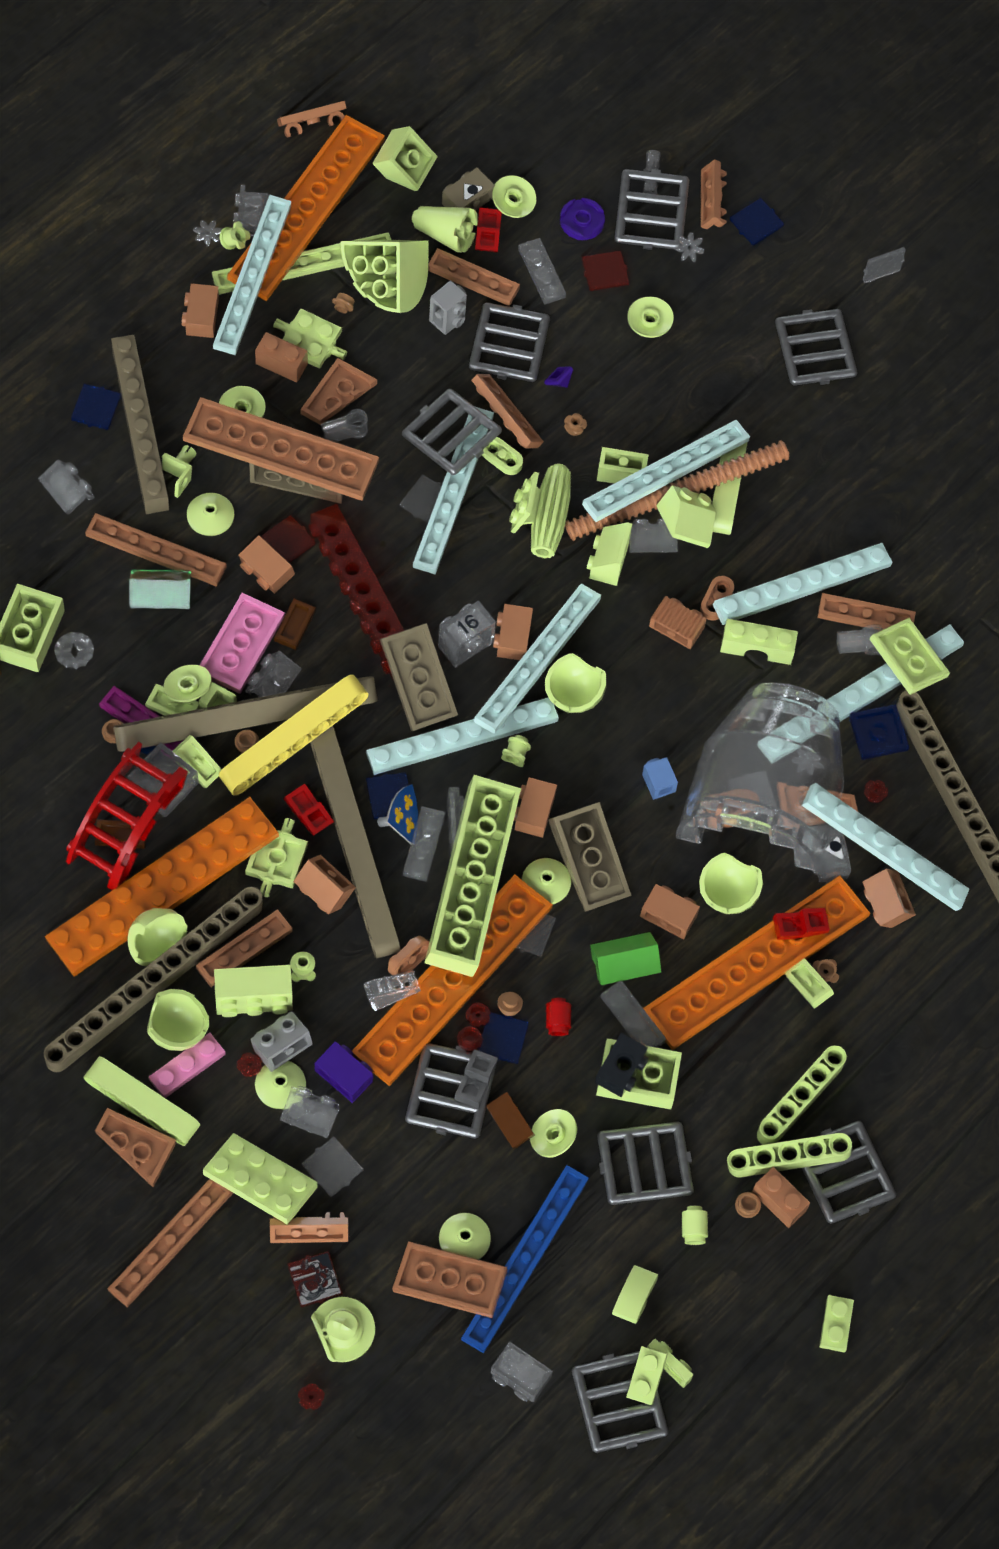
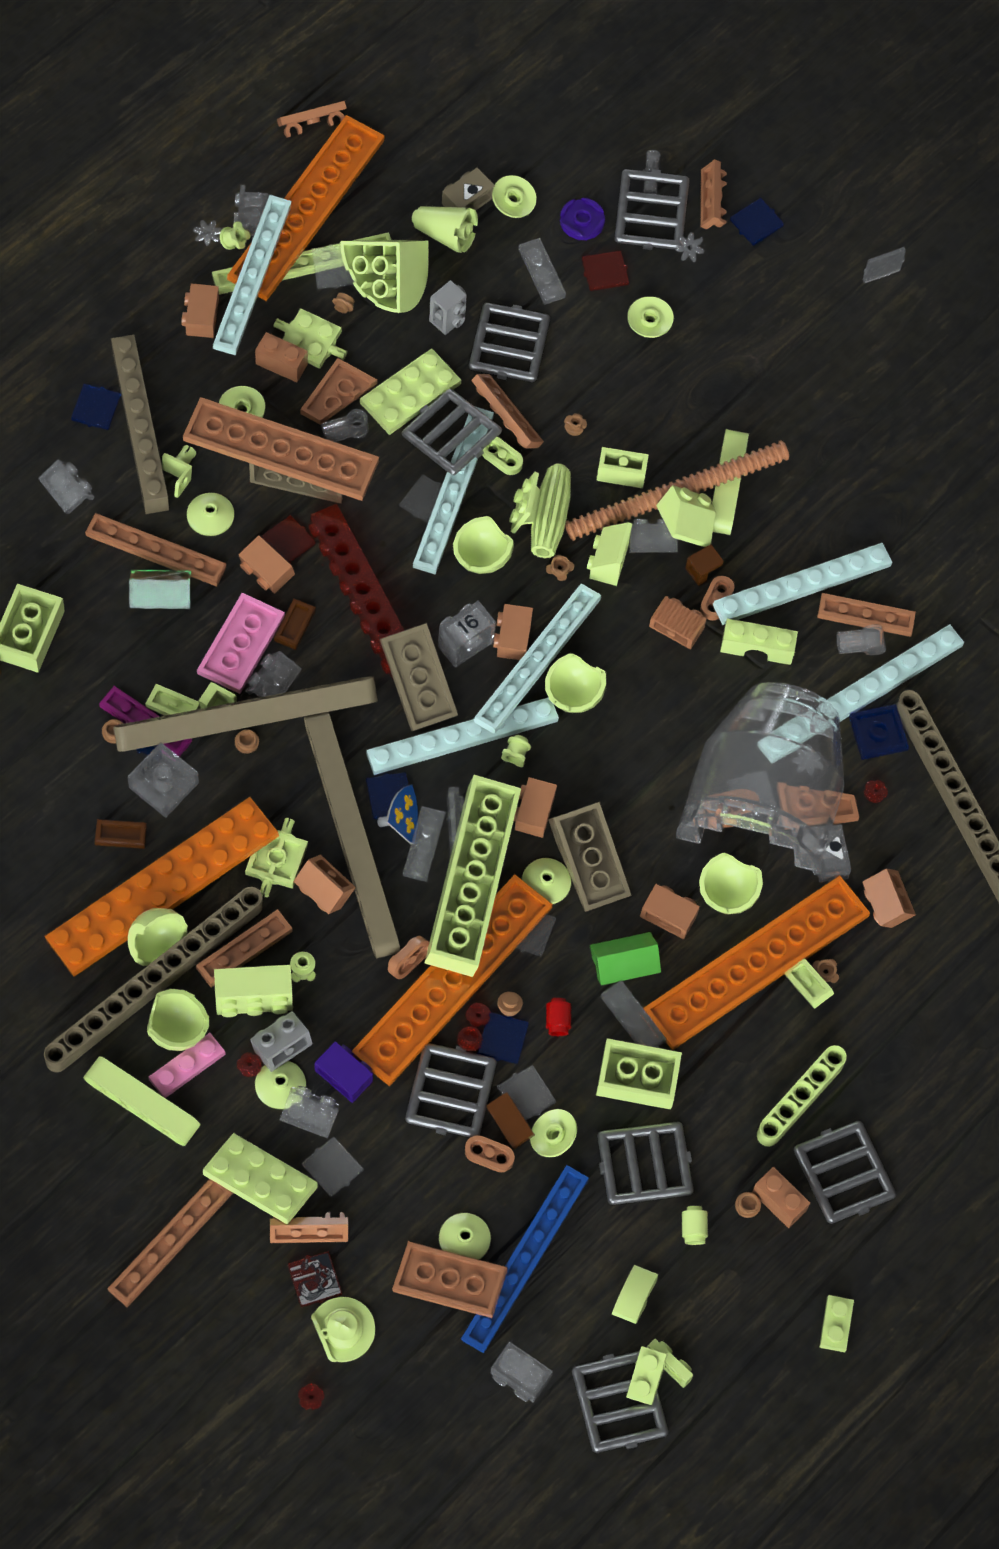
(64, 646): clear gear -> none
(136, 1143): nougat wing -> none
(141, 825): red fence -> none
(187, 683): yellowish green dish -> none
(199, 759): yellowish green plate -> none
(293, 735): light yellow beam -> none
(308, 810): red slope -> none
(330, 268): none -> clear piece
(378, 992): clear slope -> none
(405, 158): yellowish green slope -> none
(409, 390): none -> yellowish green plate
(473, 277): nougat plate -> none
(476, 1078): flat silver slope -> none
(482, 546): none -> yellowish green cylinder
(488, 229): red slope -> none
(490, 1152): none -> nougat plate
(528, 1092): none -> clear piece
(560, 377): dark purple slope -> none
(562, 561): none -> medium nougat plate
(626, 1051): black brick -> none
(659, 777): medium blue brick -> none
(665, 470): light aqua plate -> none
(702, 563): none -> reddish brown panel
(791, 361): flat silver bar -> none
(799, 1146): yellowish green beam -> none
(801, 924): red slope -> none
(885, 846): light aqua plate -> none
(909, 656): yellowish green tile -> none

